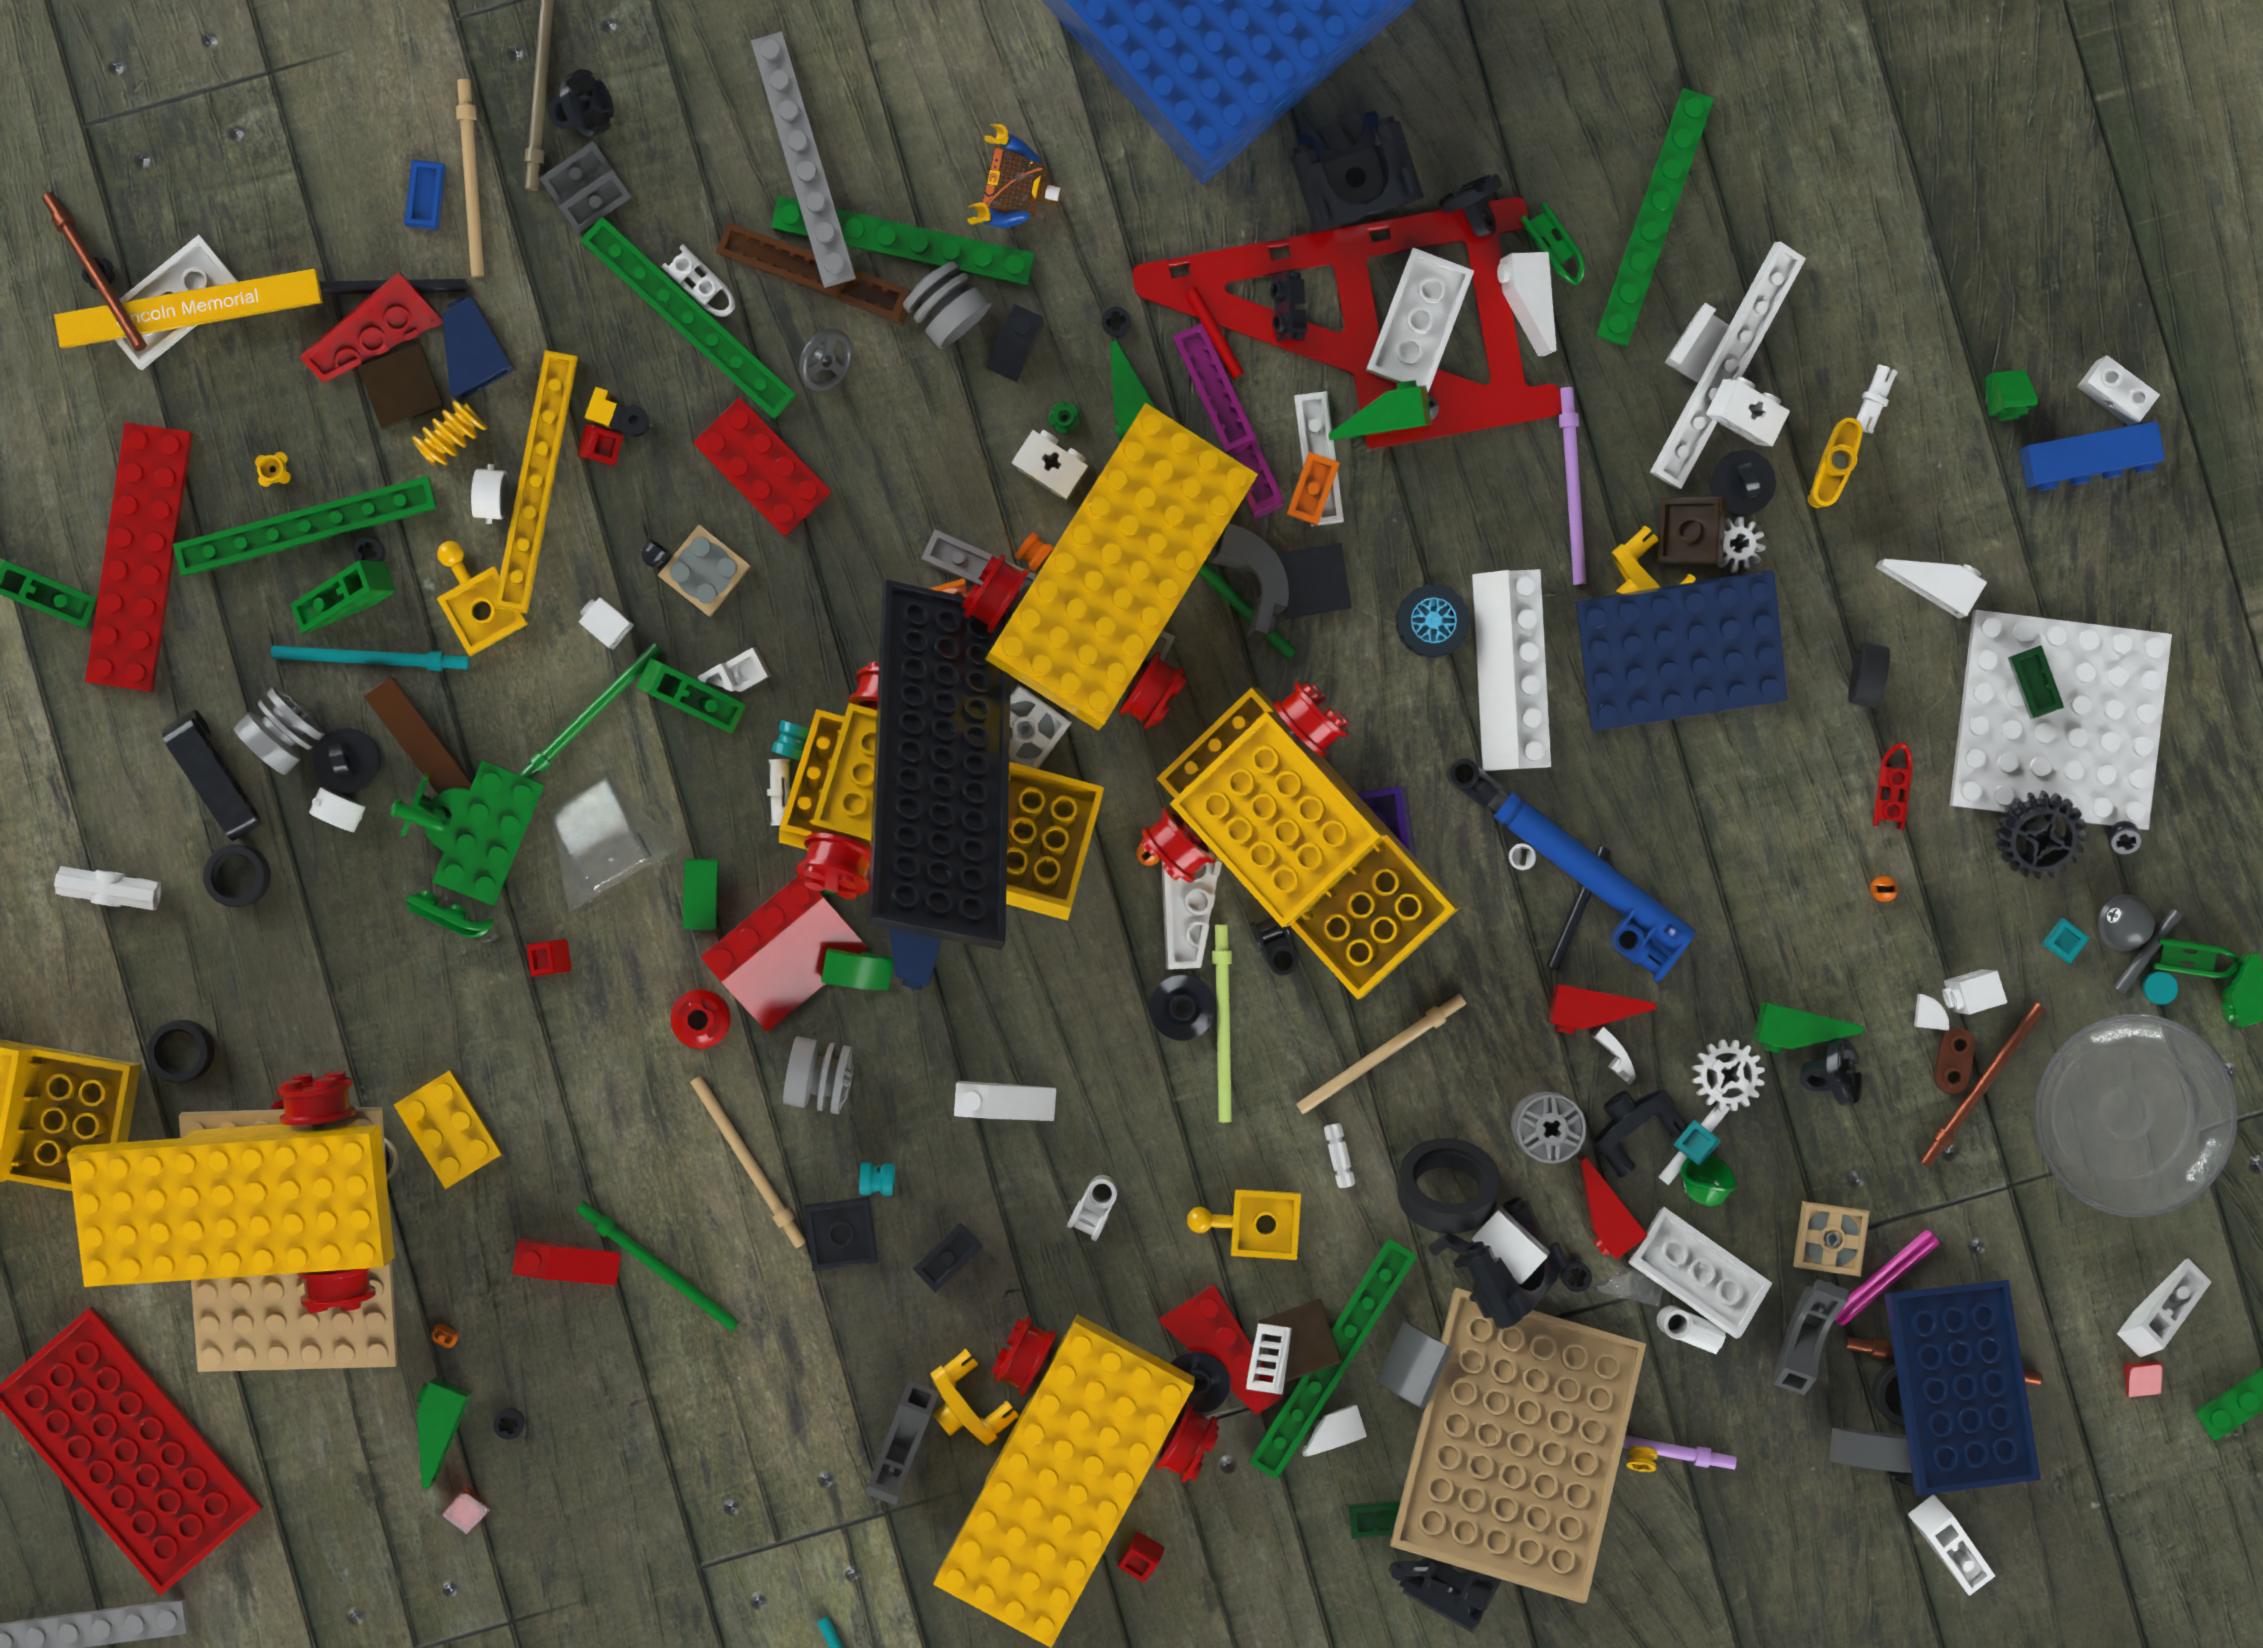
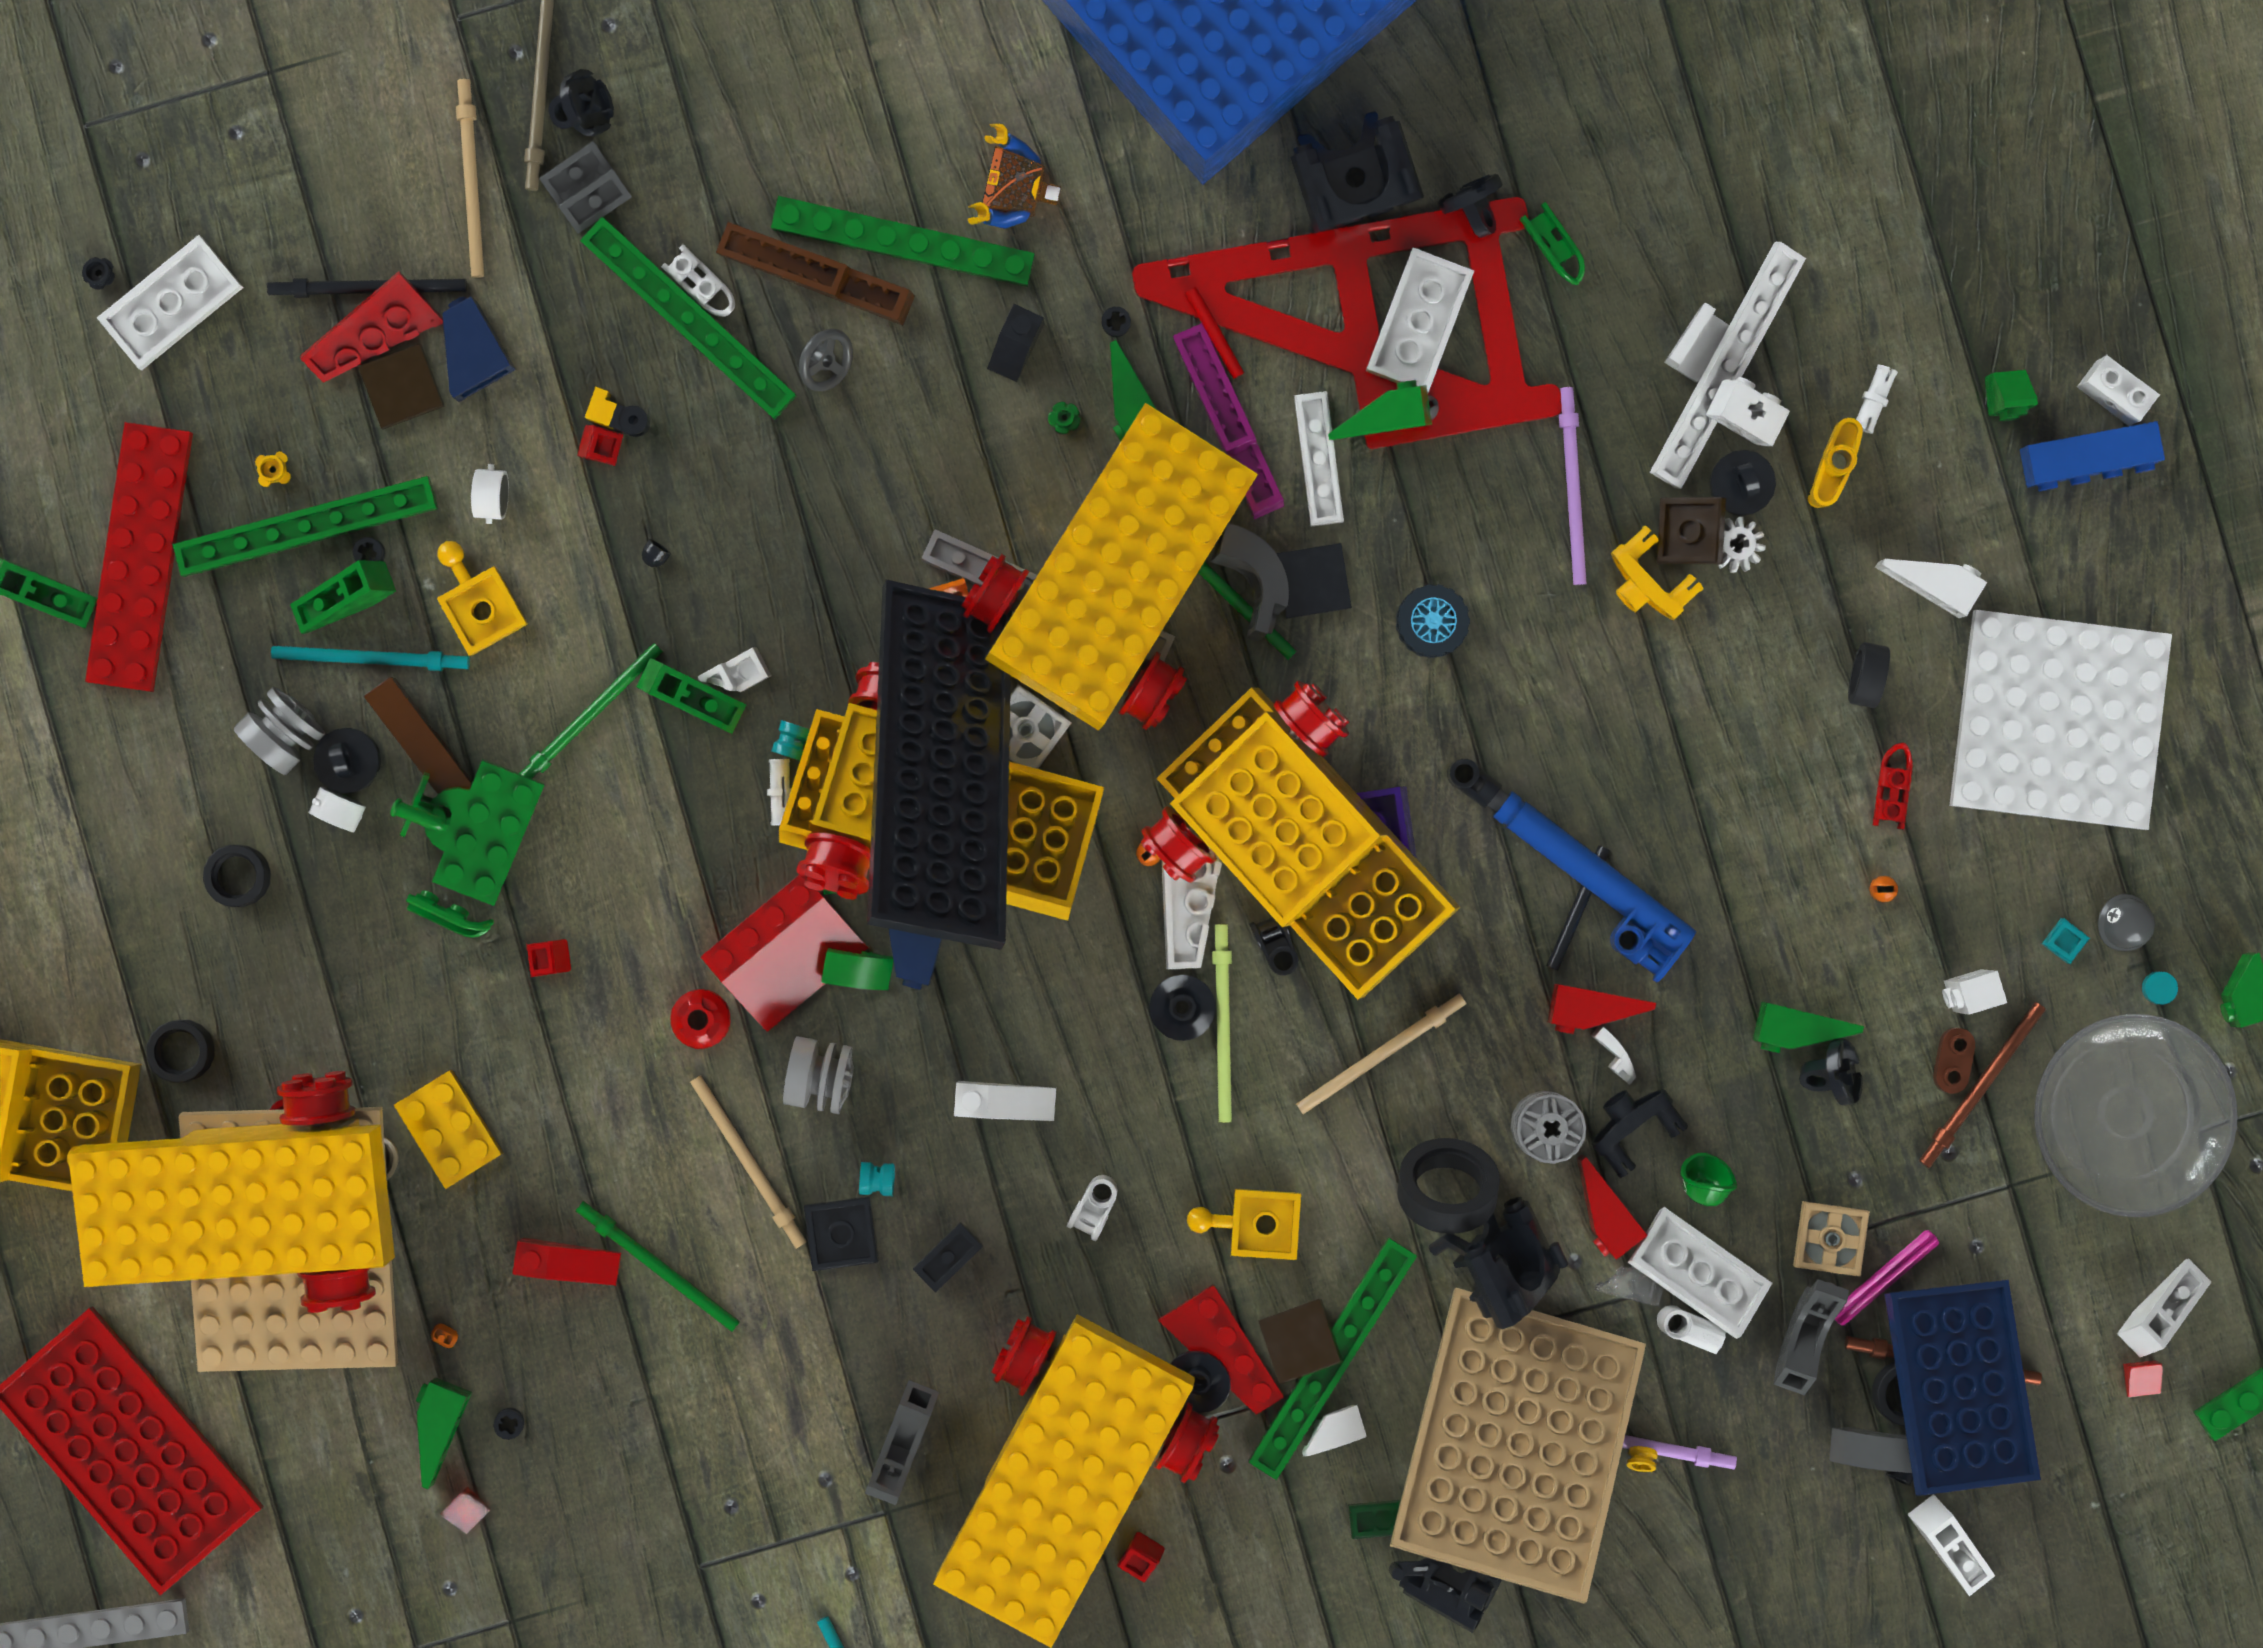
(65, 224): copper bar -> none
(108, 888): white piece -> none
(192, 308): yellow tile -> none
(200, 761): black beam -> none
(425, 195): blue tile -> none
(449, 433): yellow piece -> none
(536, 481): yellow tile -> none
(604, 841): clear wedge -> none
(605, 622): white brick -> none
(700, 894): green slope -> none
(704, 570): light grey piece -> none
(762, 467): red plate -> none
(803, 159): light grey plate -> none
(941, 297): light grey wheel -> none
(955, 1410): yellow connector -> none
(1034, 552): orange wheel -> none
(1058, 481): white brick -> none
(1281, 1360): white slope -> none
(1287, 291): black hinge -> none
(1313, 488): orange plate -> none
(1339, 1155): white axle -> none
(1413, 1364): dark grey slope -> none
(1511, 670): white slope -> none
(1512, 1243): white panel -> none
(1516, 854): white hinge -> none
(1529, 294): white slope -> none
(1586, 1278): black bush -> none
(1654, 217): green plate -> none
(1674, 1166): white bar -> none
(1682, 650): dark blue plate -> none
(1697, 1143): teal tile -> none
(1740, 1084): white gear -> none
(1930, 1014): white tile -> none
(2035, 682): dark green plate -> none
(2047, 811): black gear -> none
(2132, 832): black bush -> none
(2147, 952): dark grey bar -> none
(2202, 959): green piece -> none

